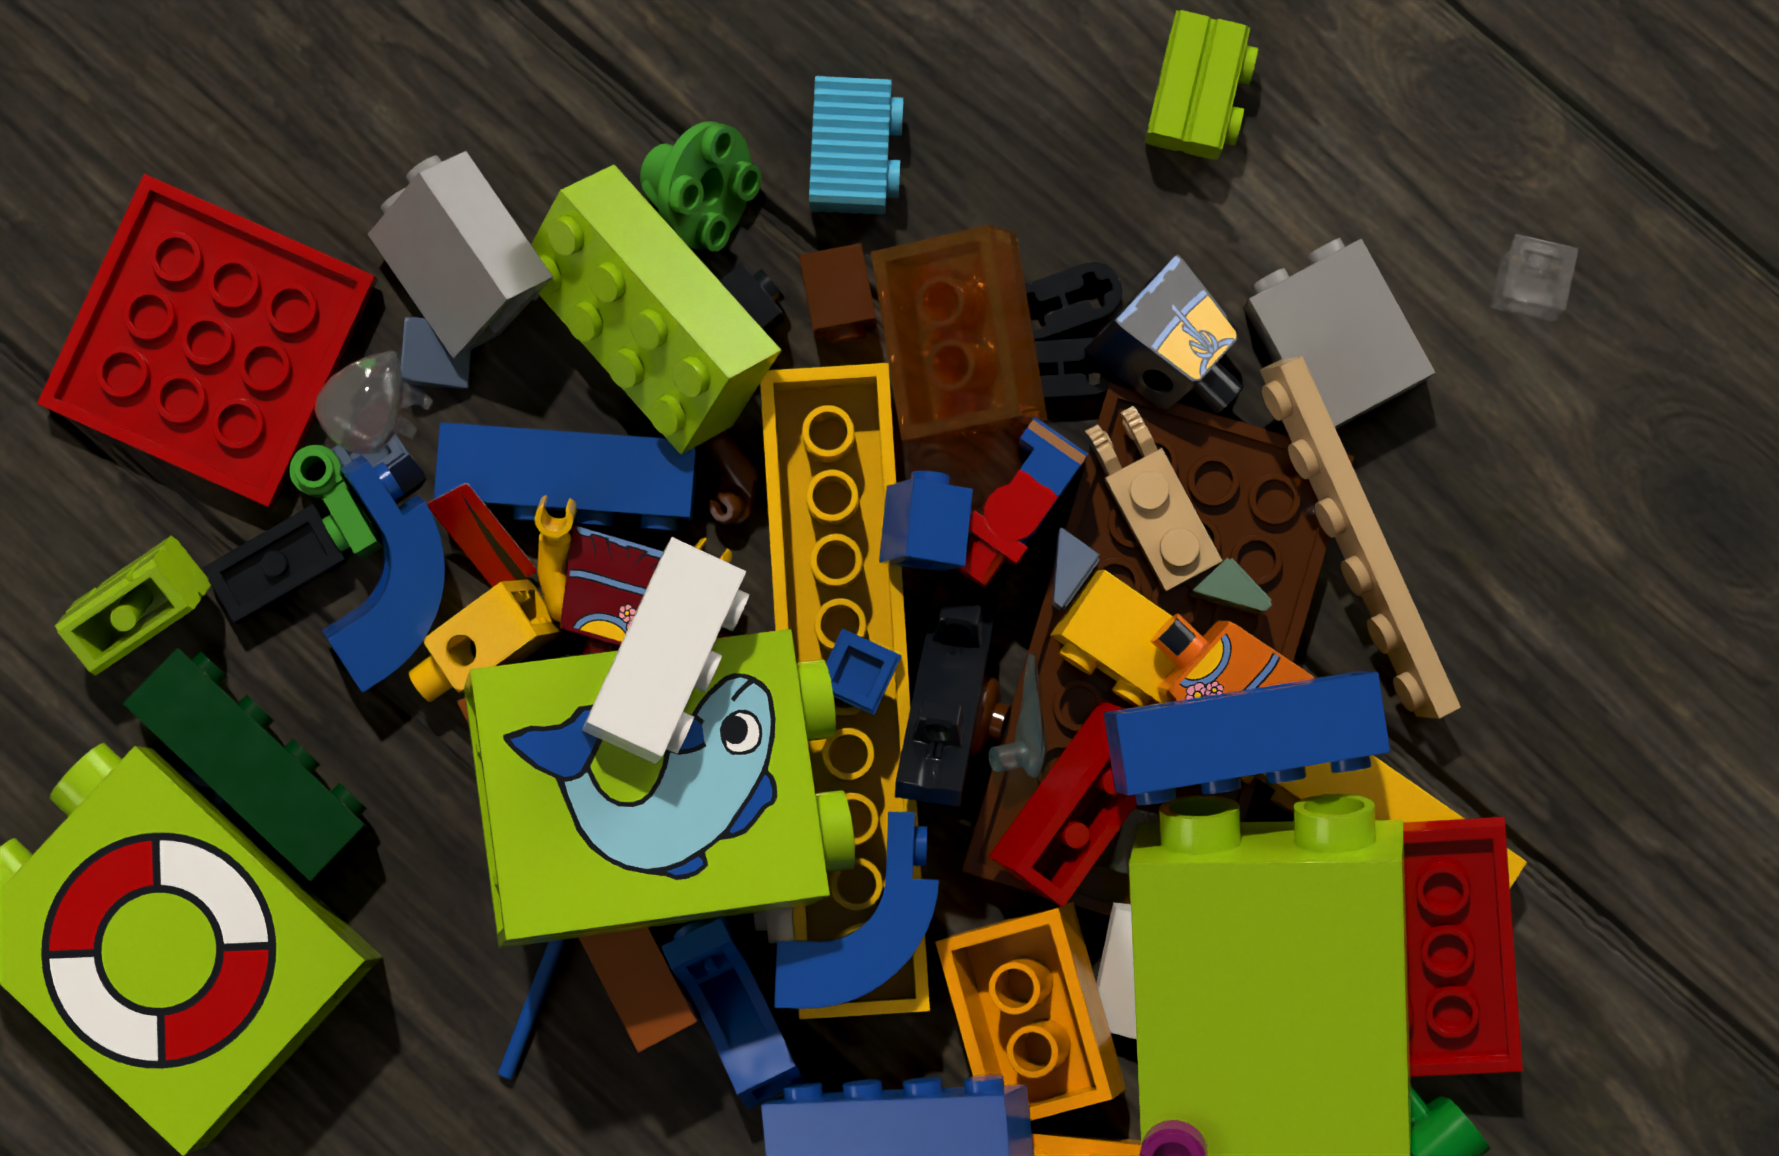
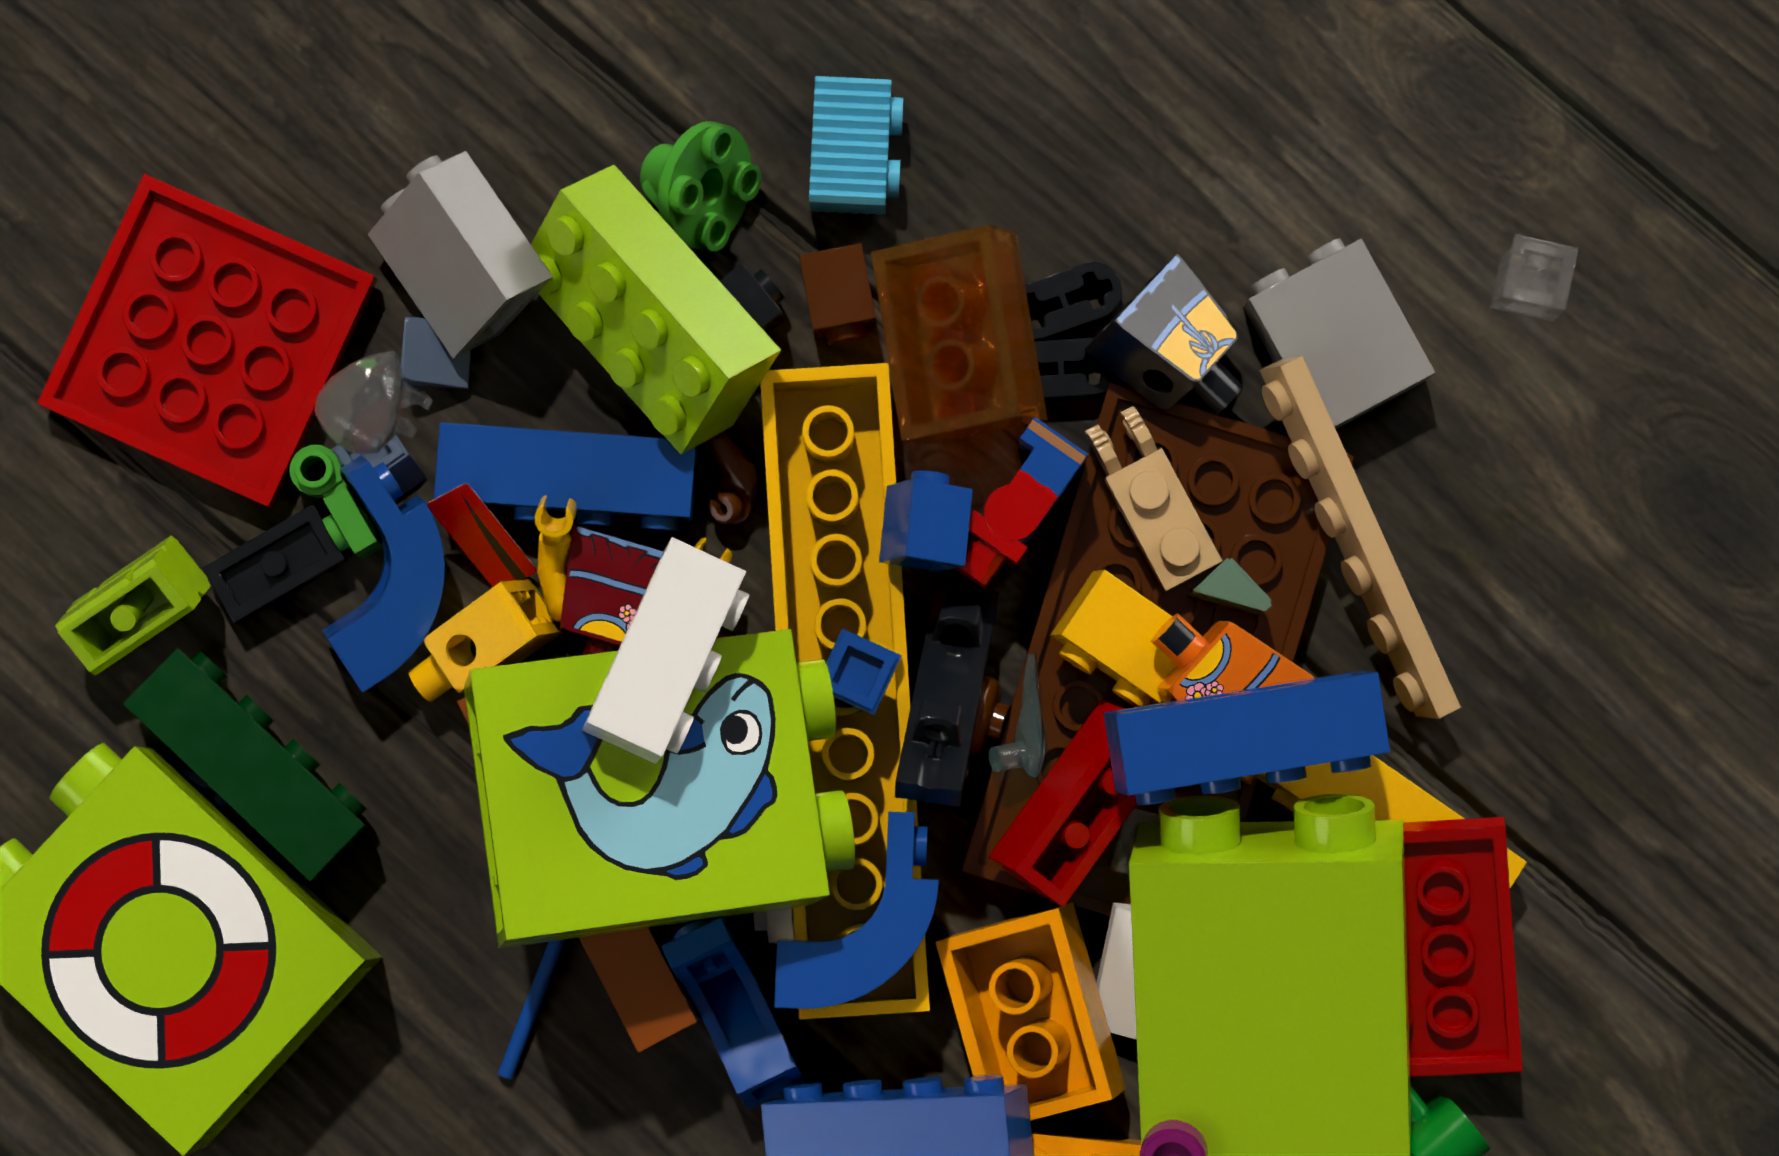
(1072, 567): sand blue slope -> none
(1199, 85): lime brick -> none

